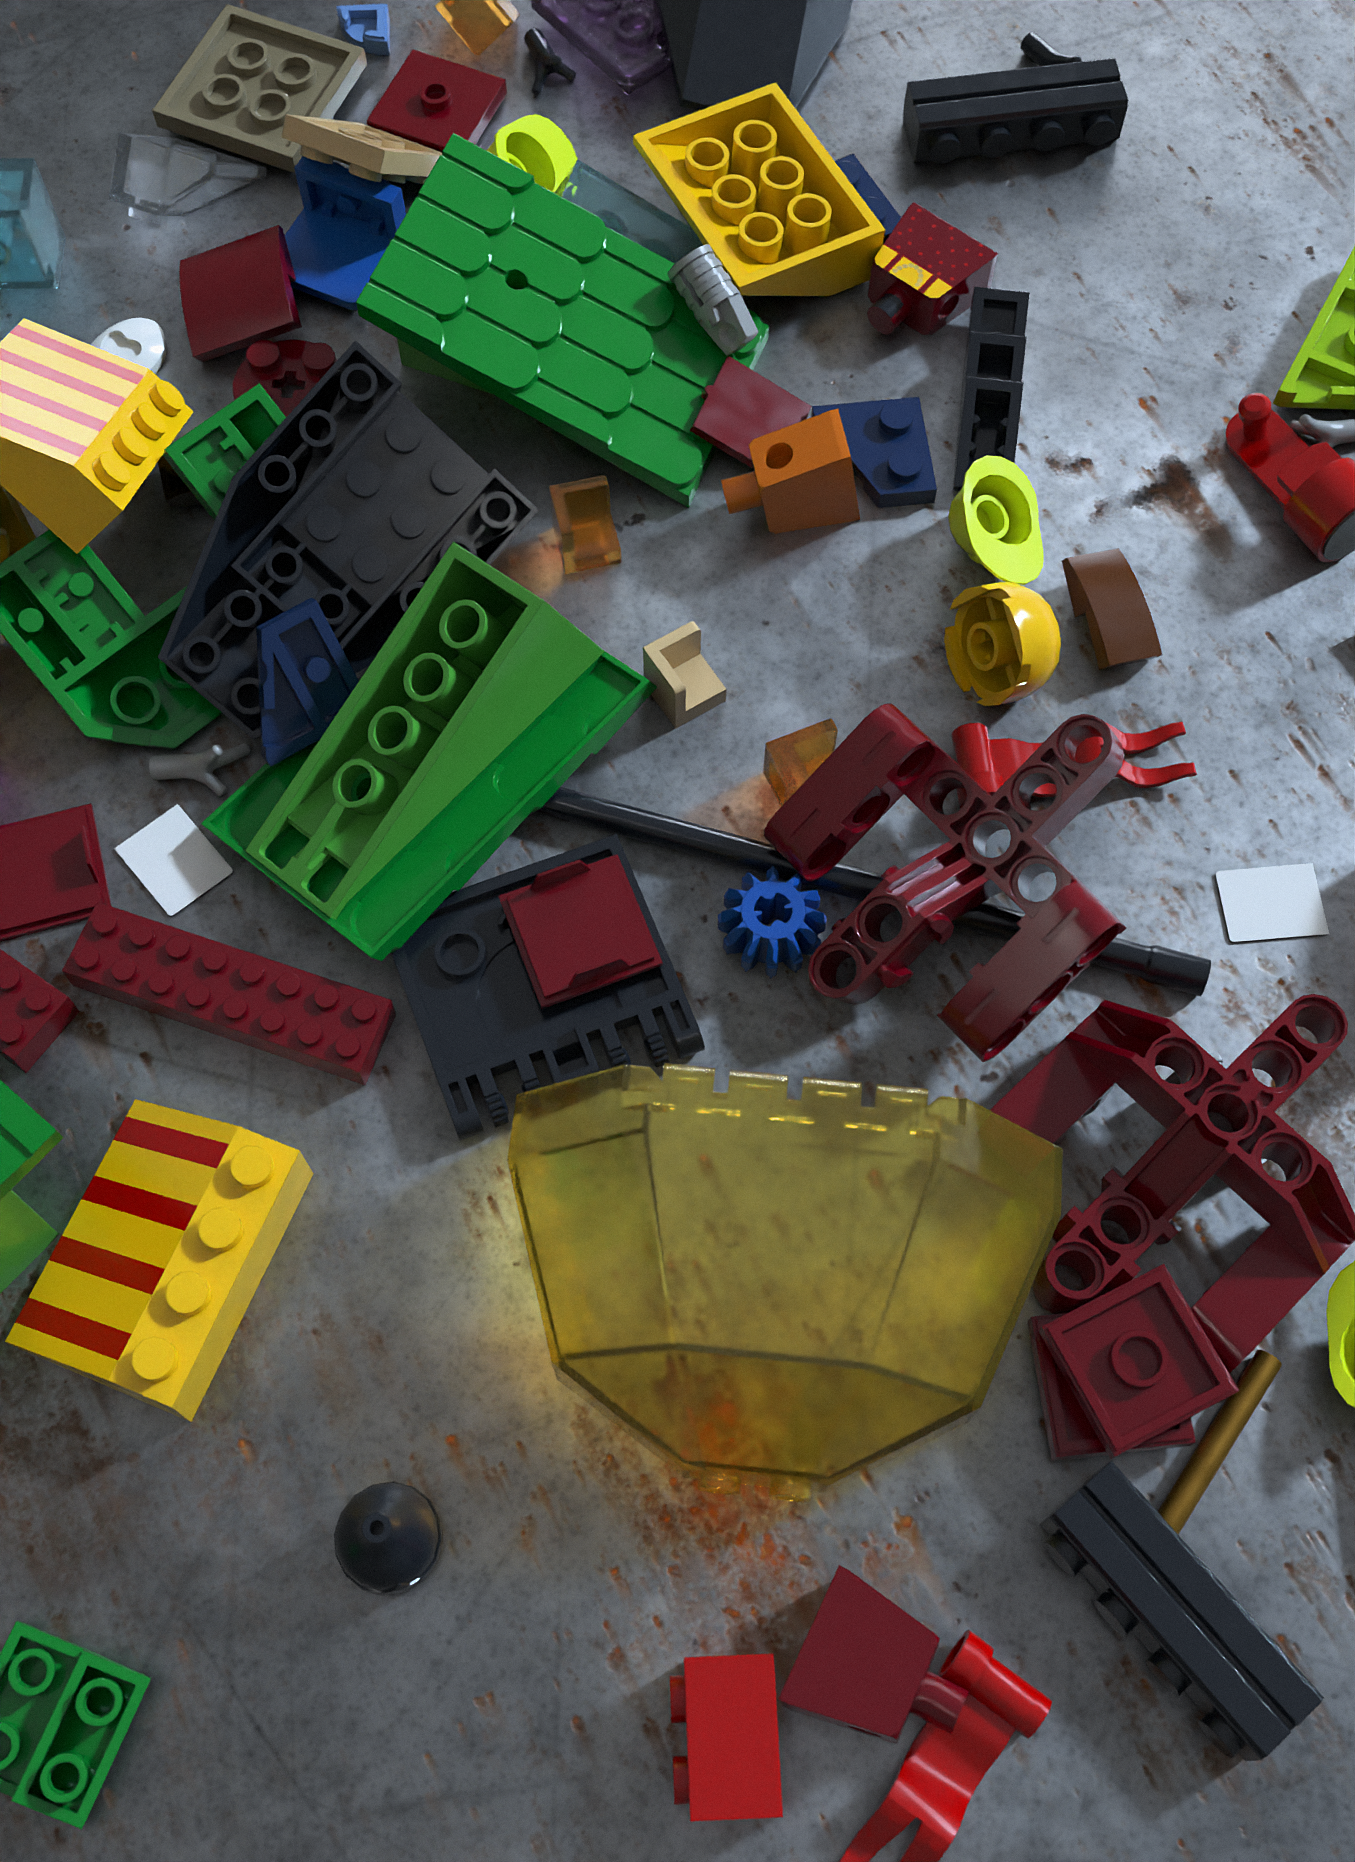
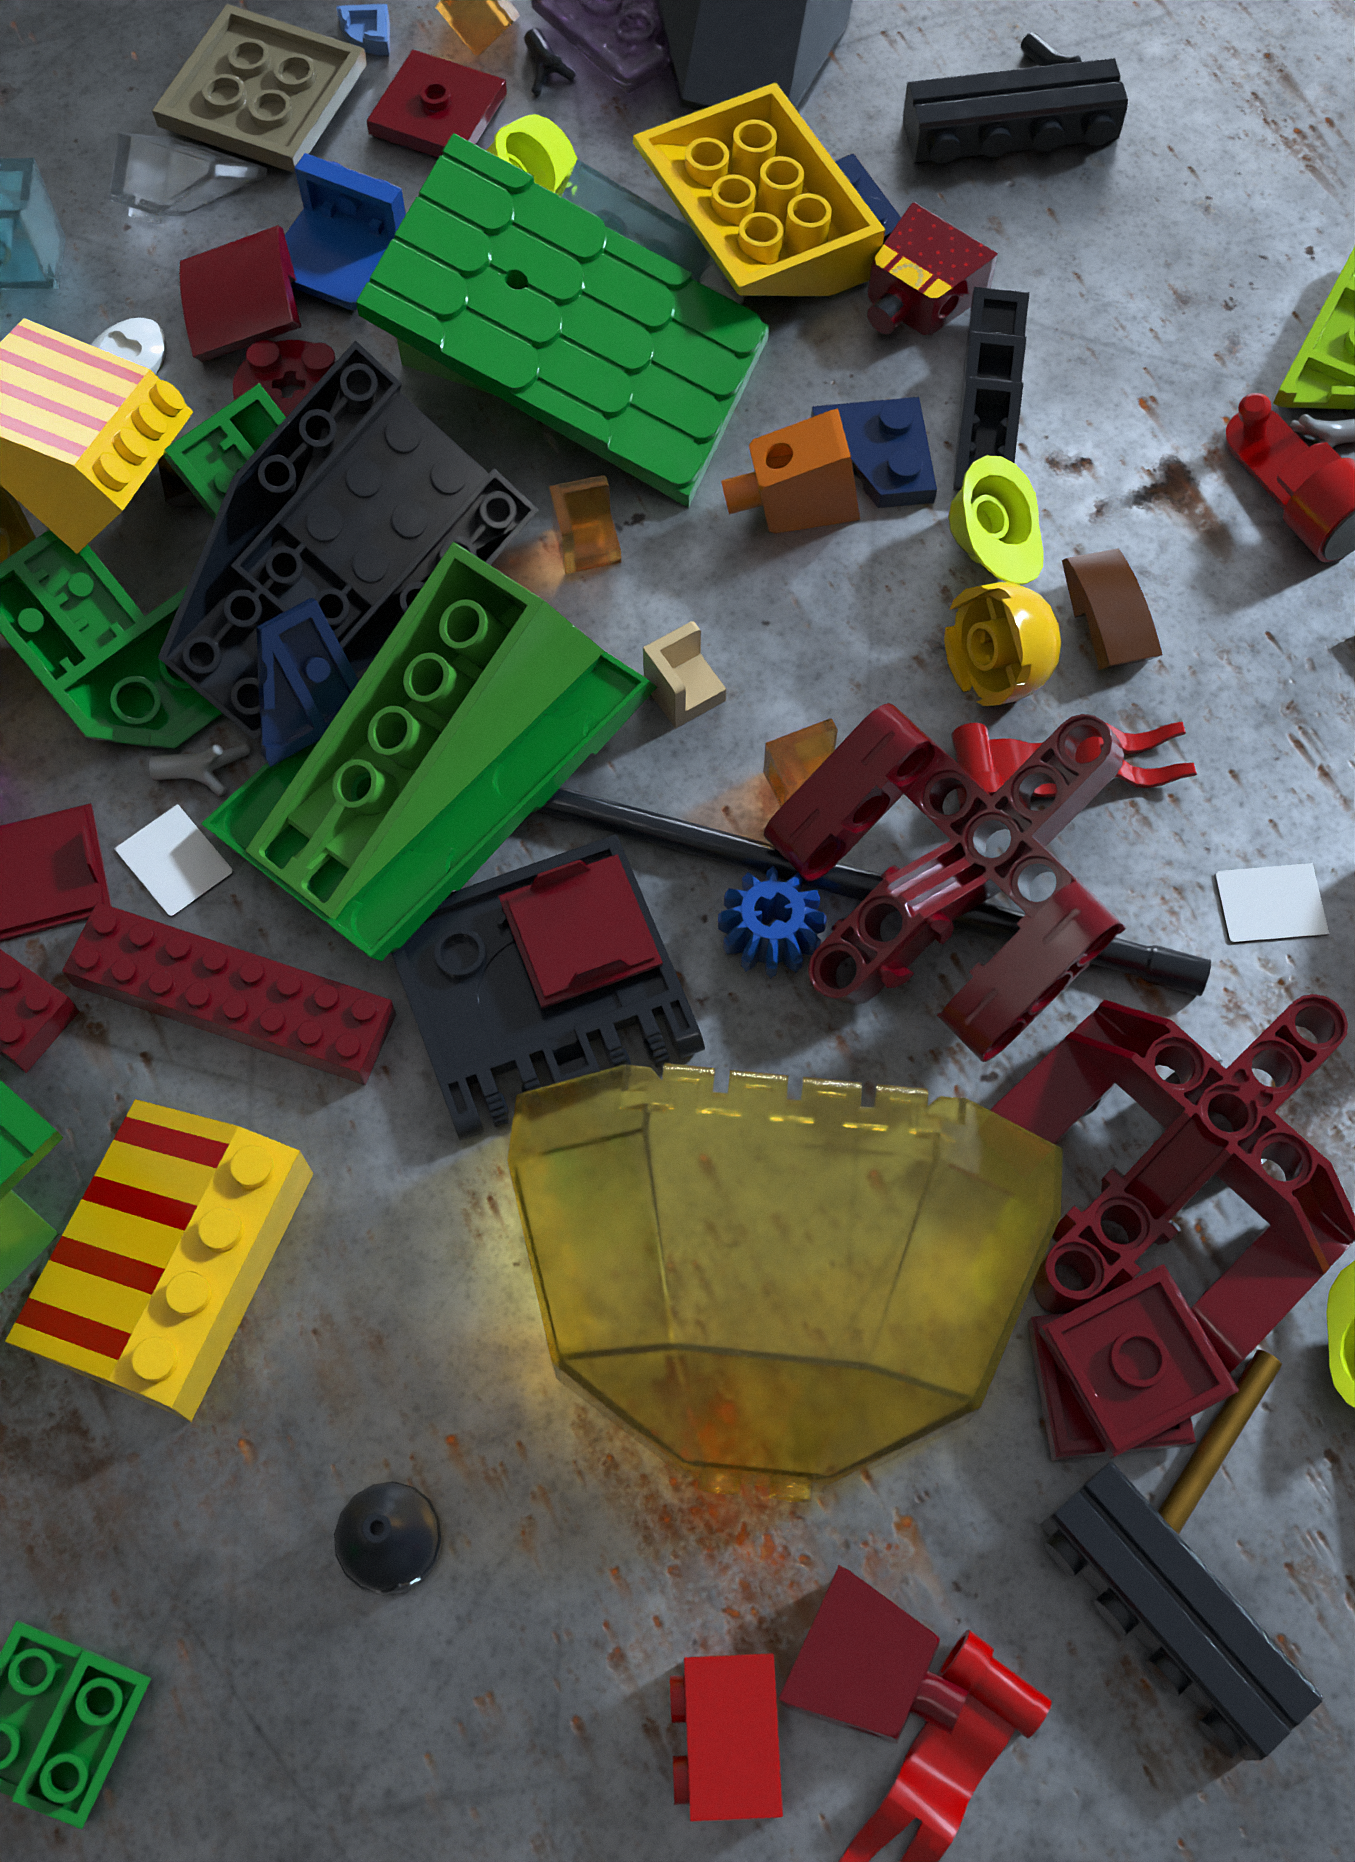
(367, 150): tan plate -> none
(713, 299): light grey hinge -> none
(742, 408): dark red piece -> none

